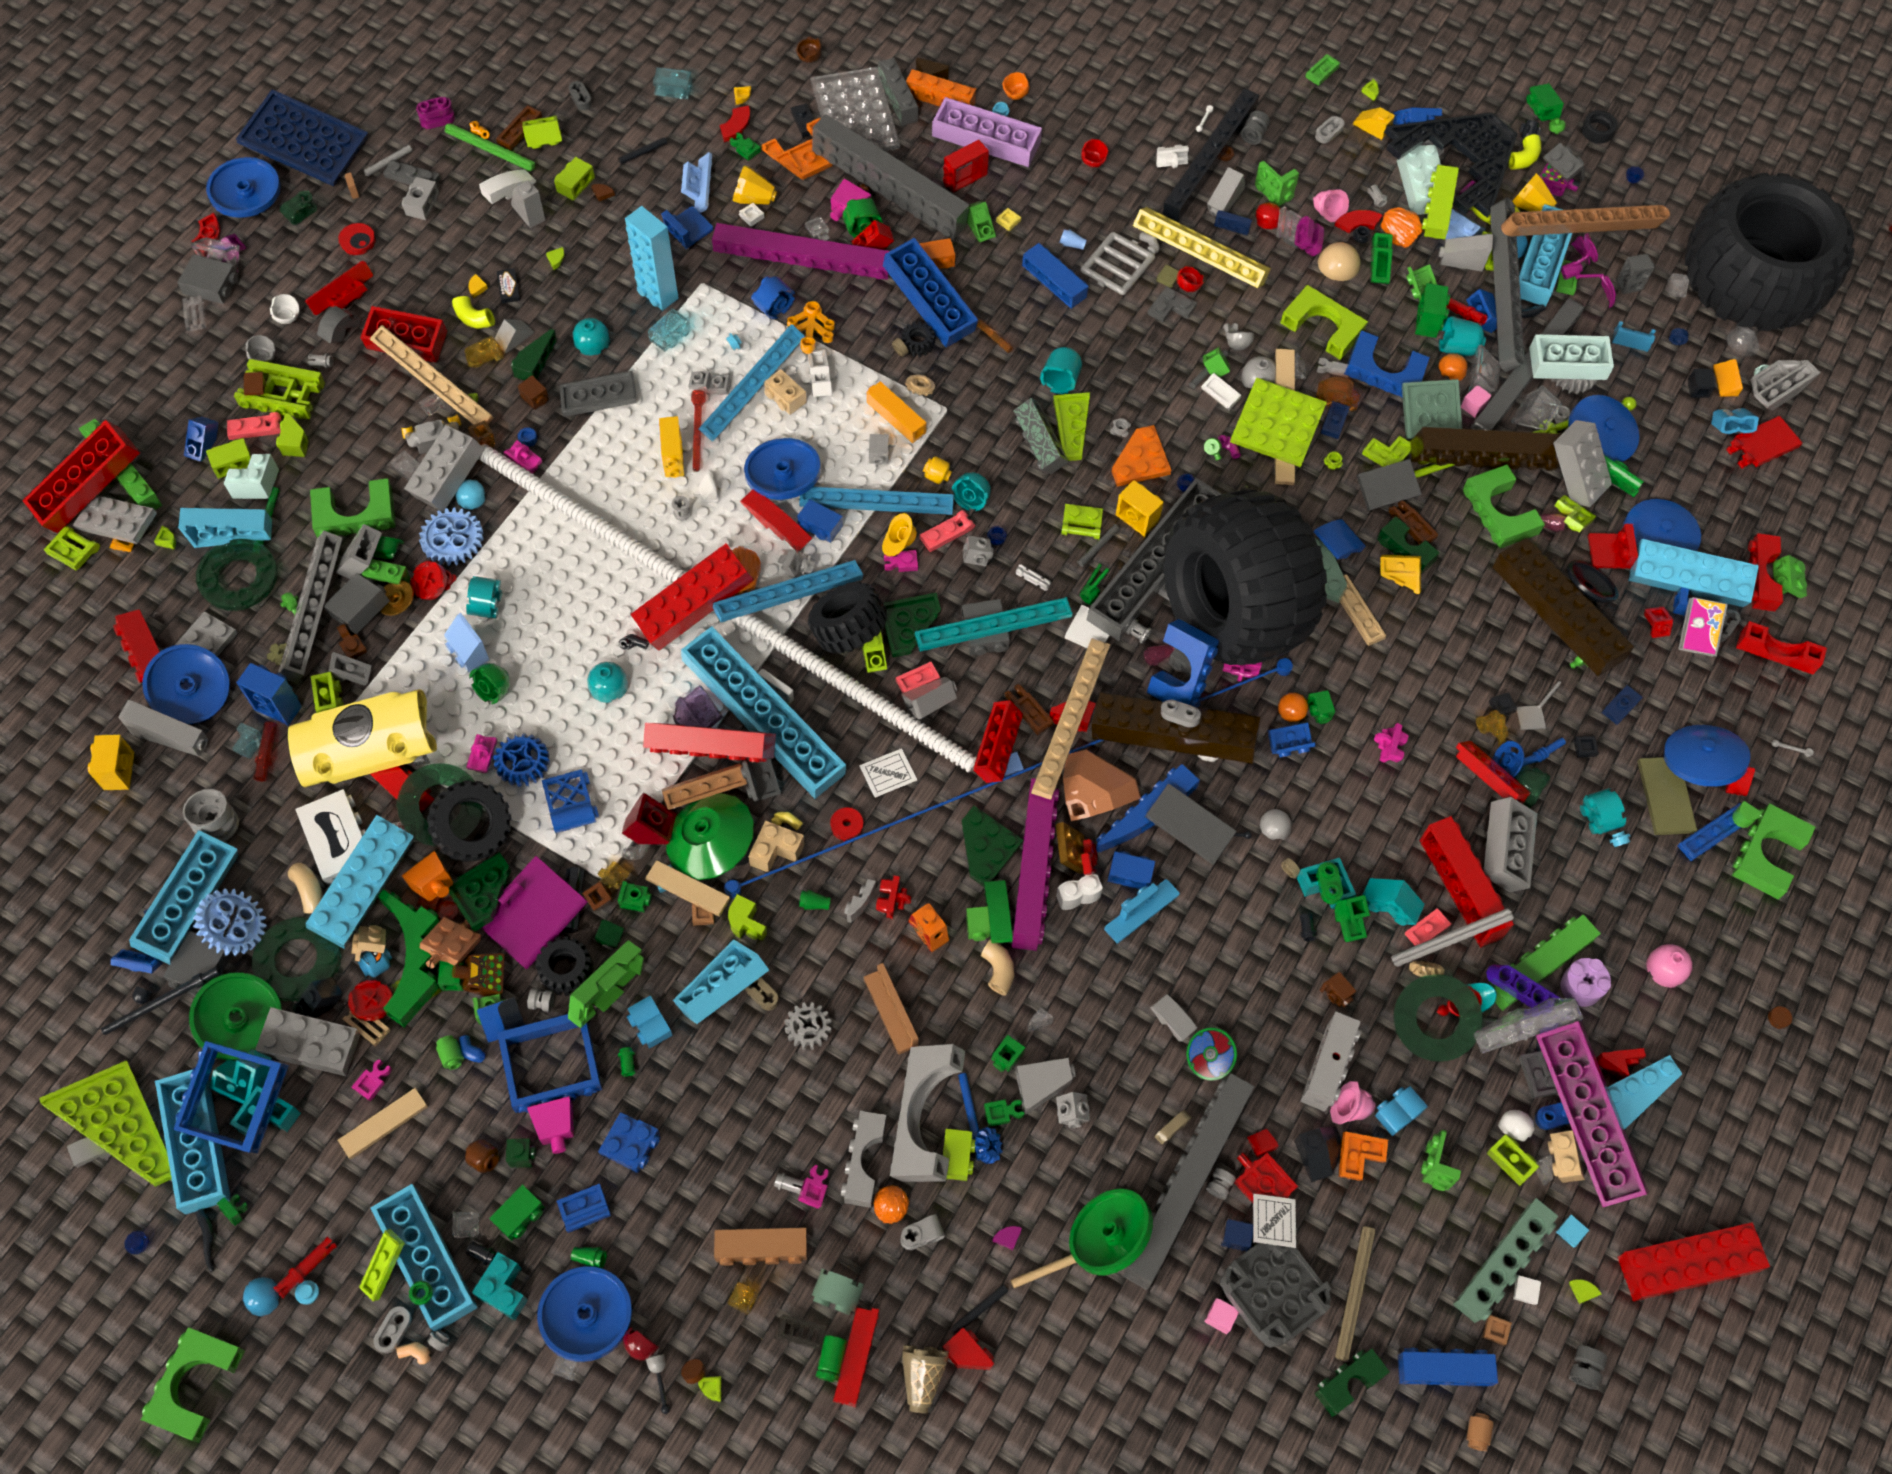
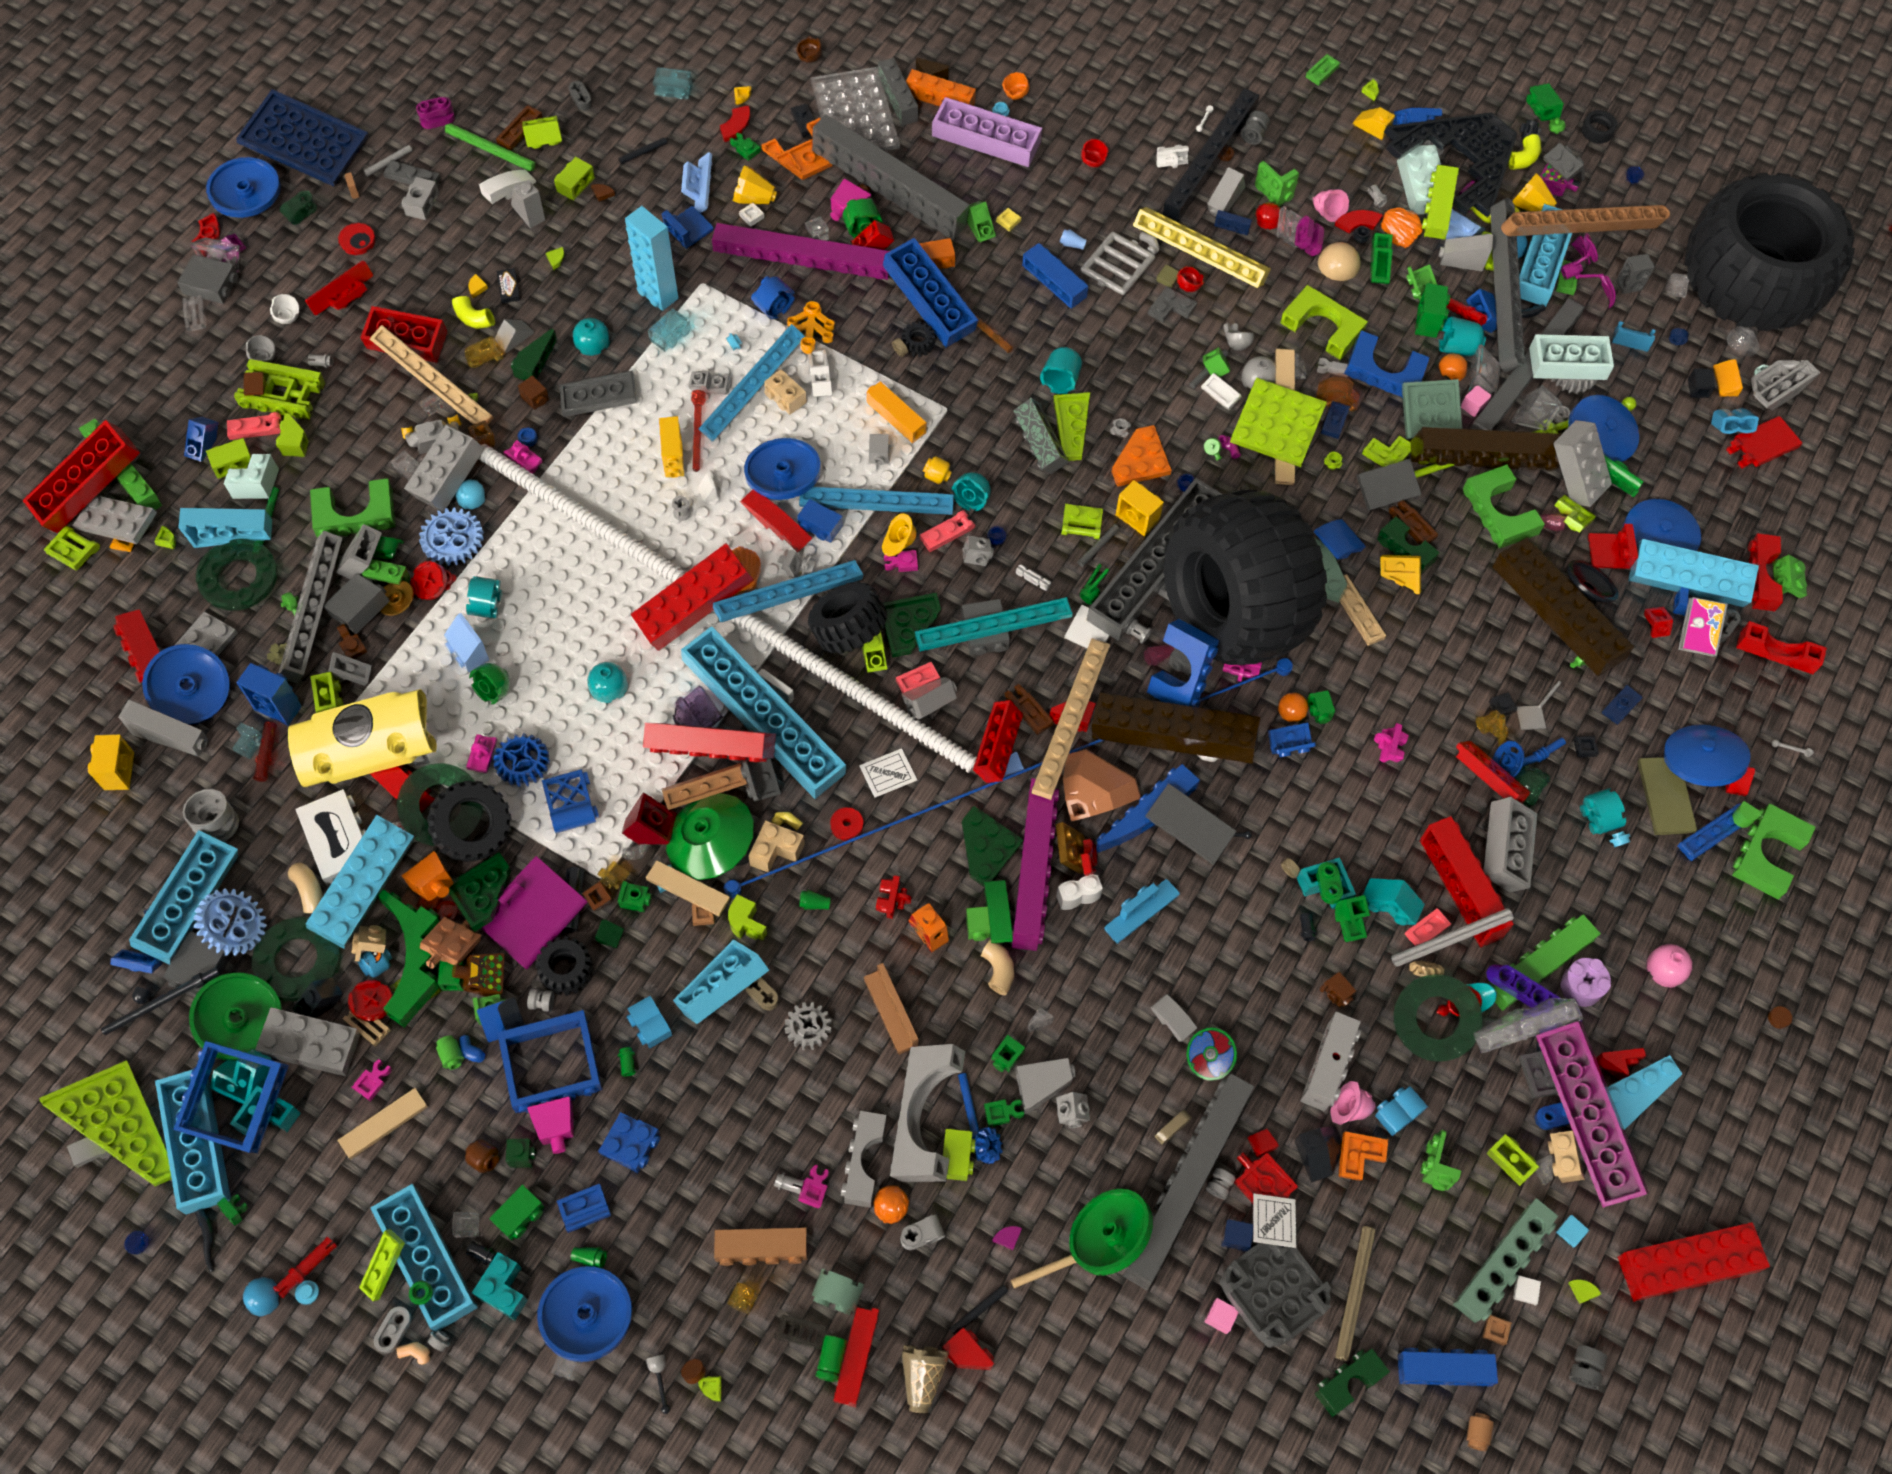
(192, 1350): bright green arch -> none
(334, 324): dark grey brick -> none
(479, 130): light orange arm -> none
(602, 985): bright green piece -> none
(632, 641): black arm -> none
(638, 1345): dark red hair -> none
(858, 905): light grey slope -> none
(920, 385): tan gear -> none
(974, 153): red window -> none
(1131, 870): blue brick -> none
(1178, 713): light grey plate -> none
(1275, 824): light grey hair -> none
(1327, 132): light grey plate -> none
(1516, 1124): white hair -> none

